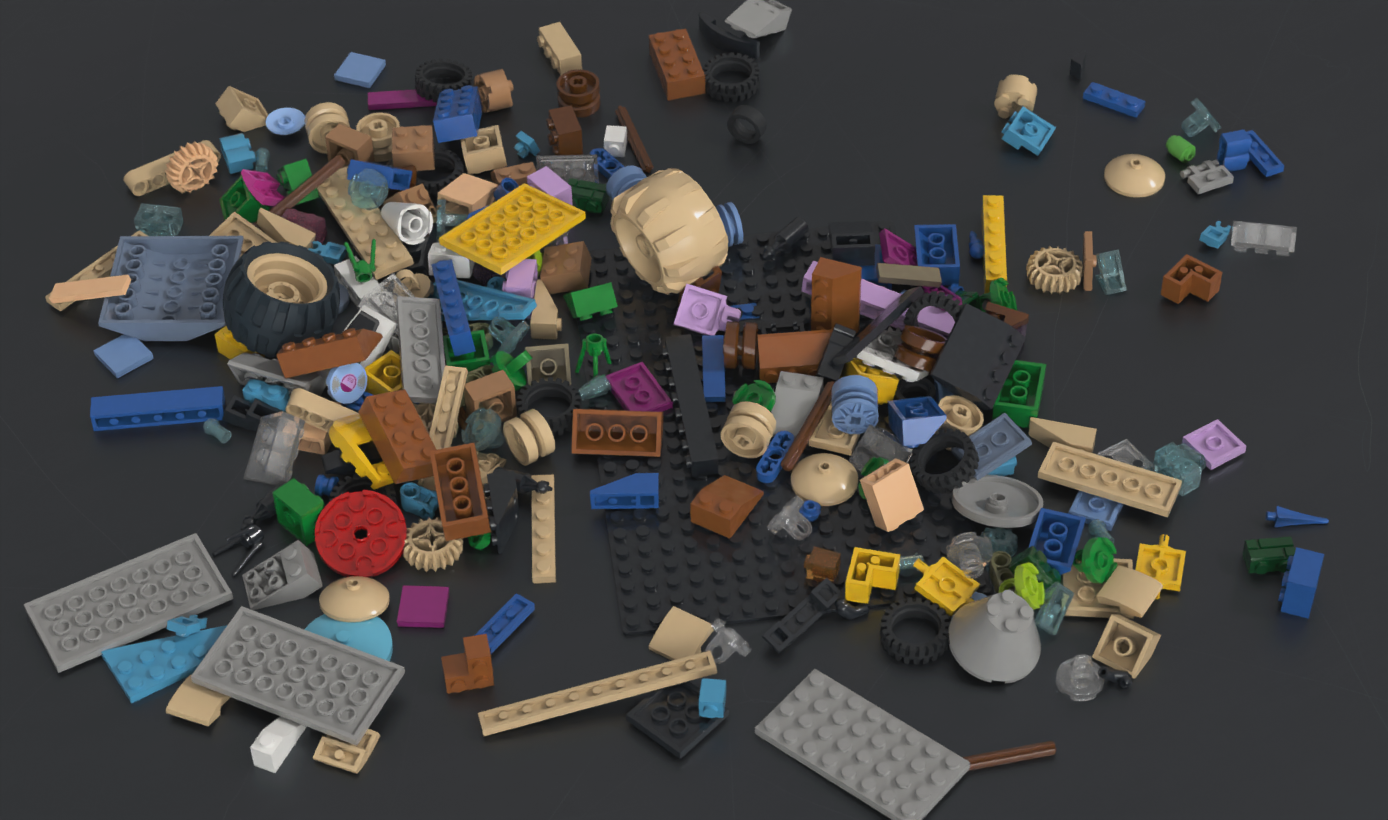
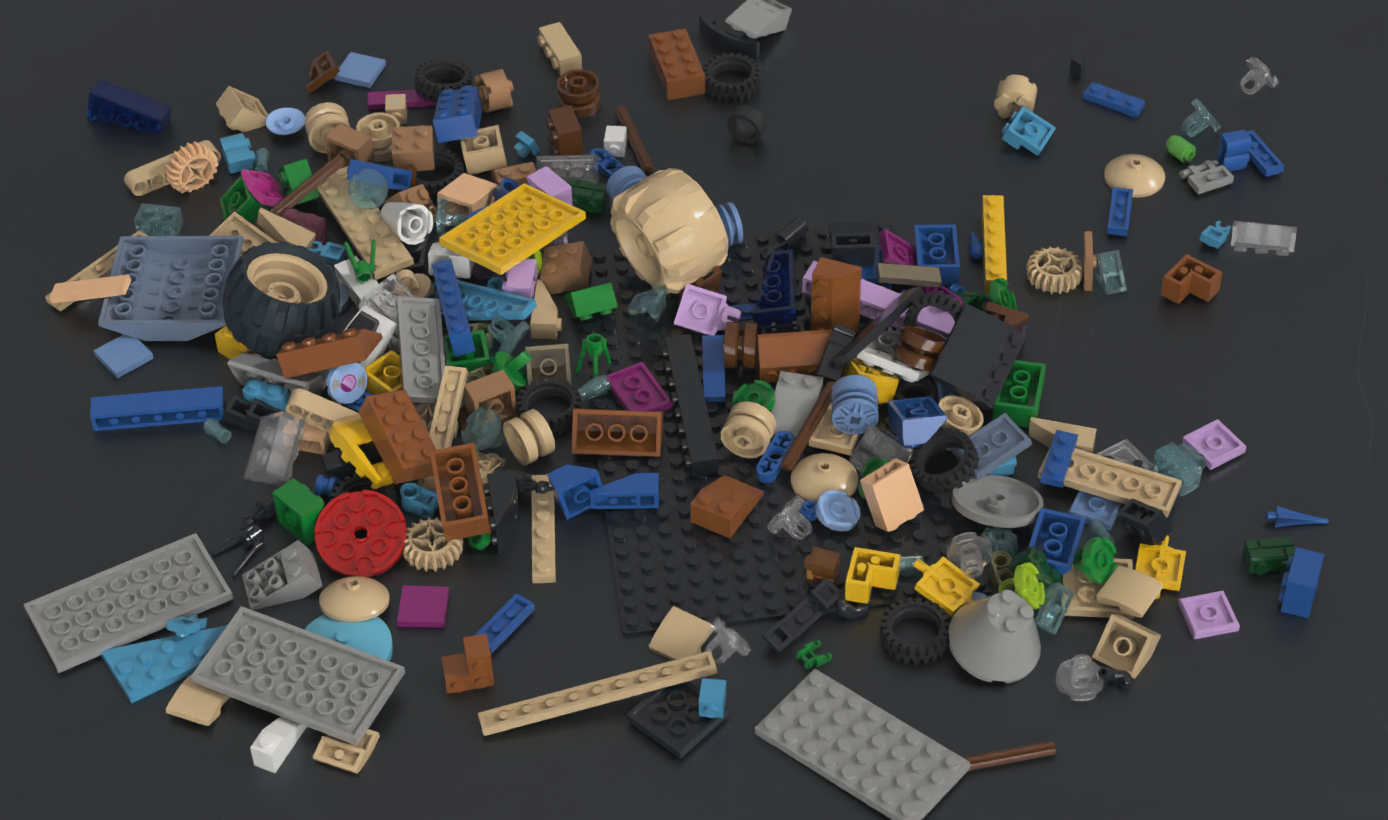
(123, 106): none -> clear blue wedge
(322, 70): none -> reddish brown wing
(397, 107): none -> tan brick
(572, 488): none -> blue slope
(650, 301): none -> clear light blue slope
(779, 291): none -> clear blue wedge
(816, 660): none -> green piece
(837, 510): none -> light blue tile
(1059, 458): none -> blue plate
(1120, 211): none -> blue plate
(1145, 521): none -> black brick
(1208, 615): none -> lavender tile
(1258, 73): none -> clear tile

